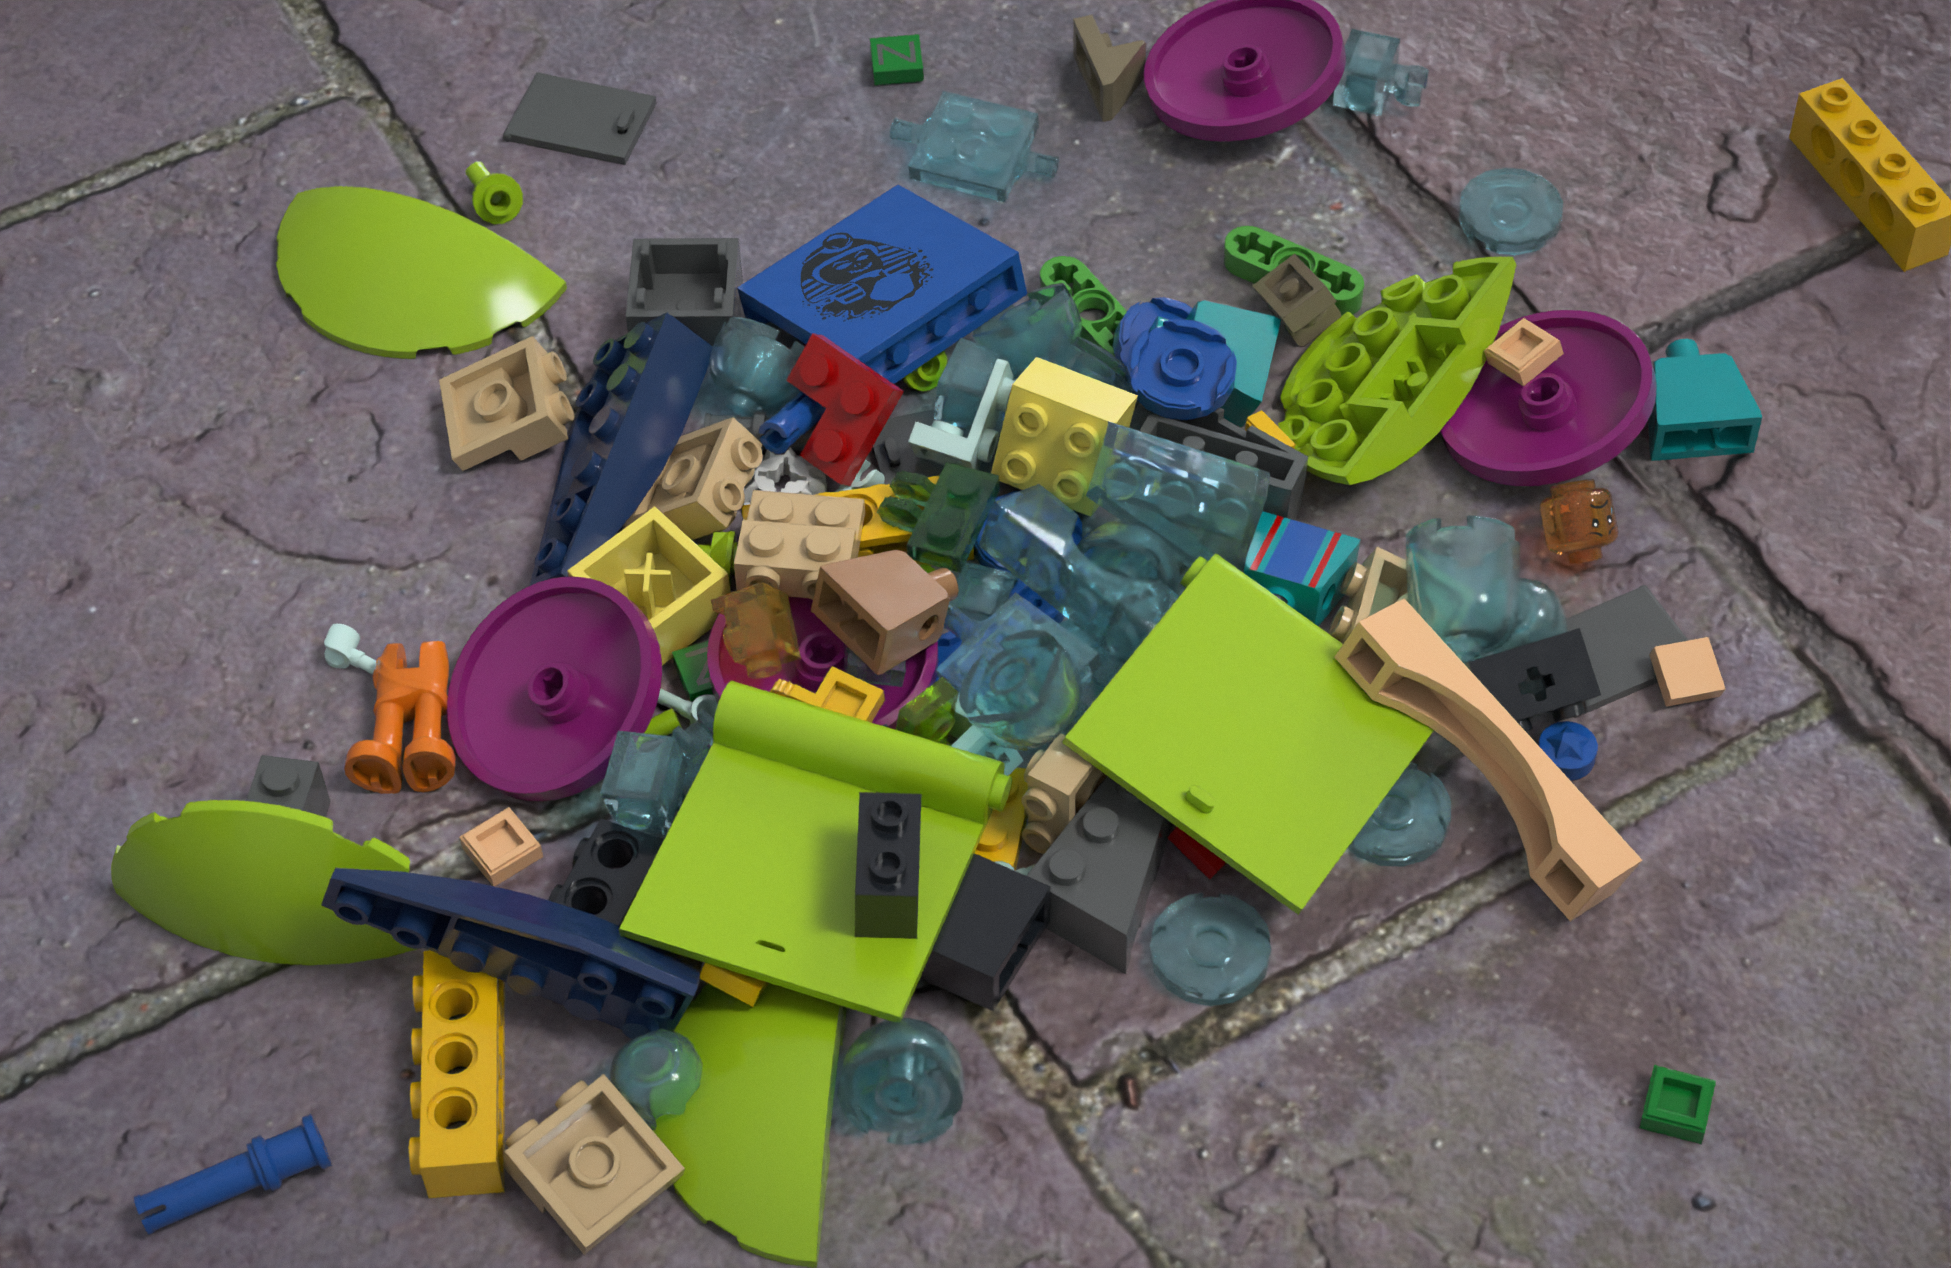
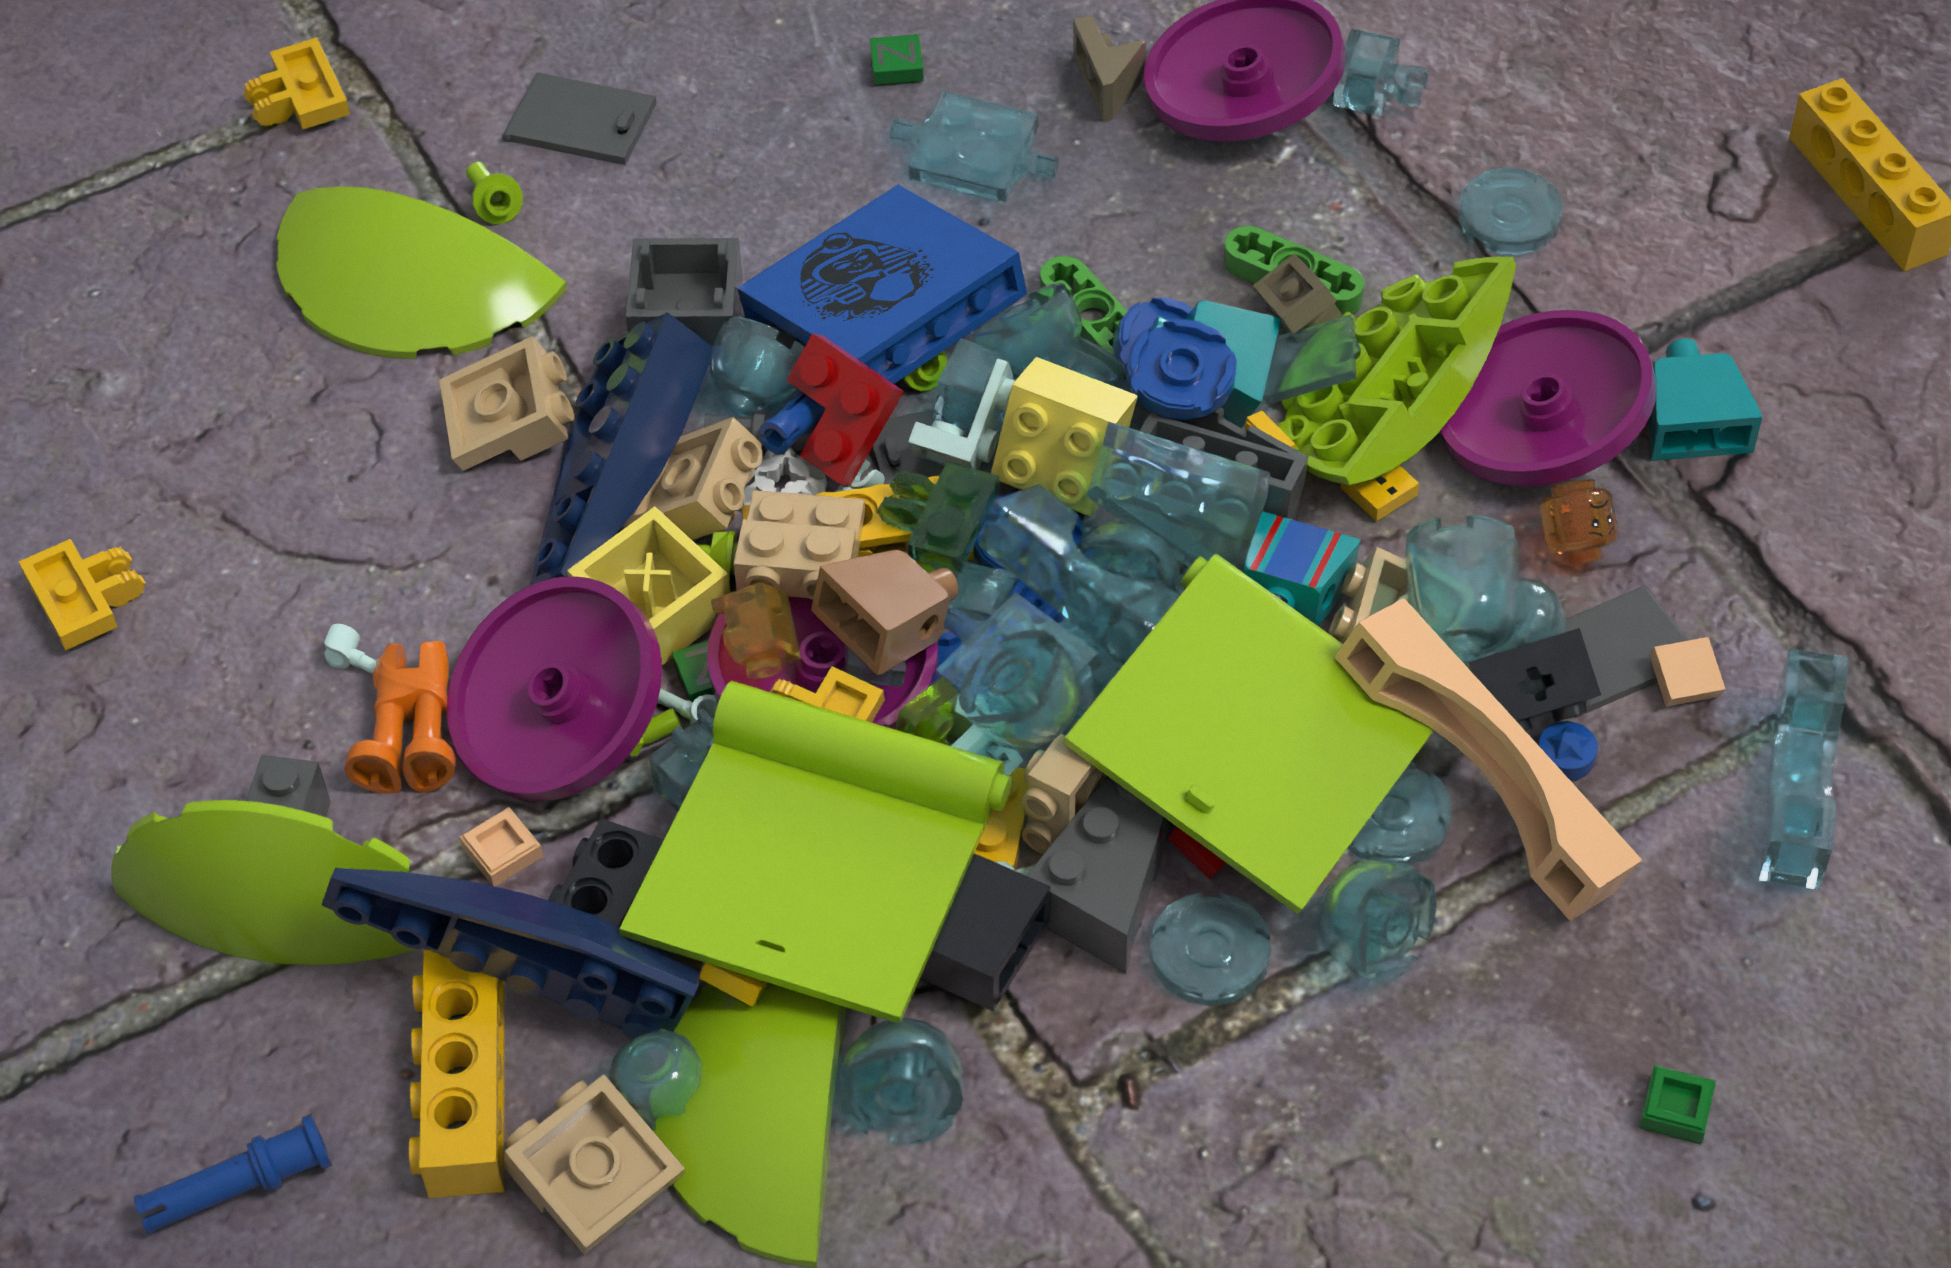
(68, 589): none -> yellow hinge
(300, 85): none -> yellow hinge
(644, 781): clear light blue brick -> none
(887, 865): black brick -> none
(1312, 359): none -> clear light blue piece
(1376, 916): none -> clear light blue cylinder
(1384, 493): none -> yellow tile
(1523, 351): light nougat tile -> none
(1801, 769): none -> clear light blue arch

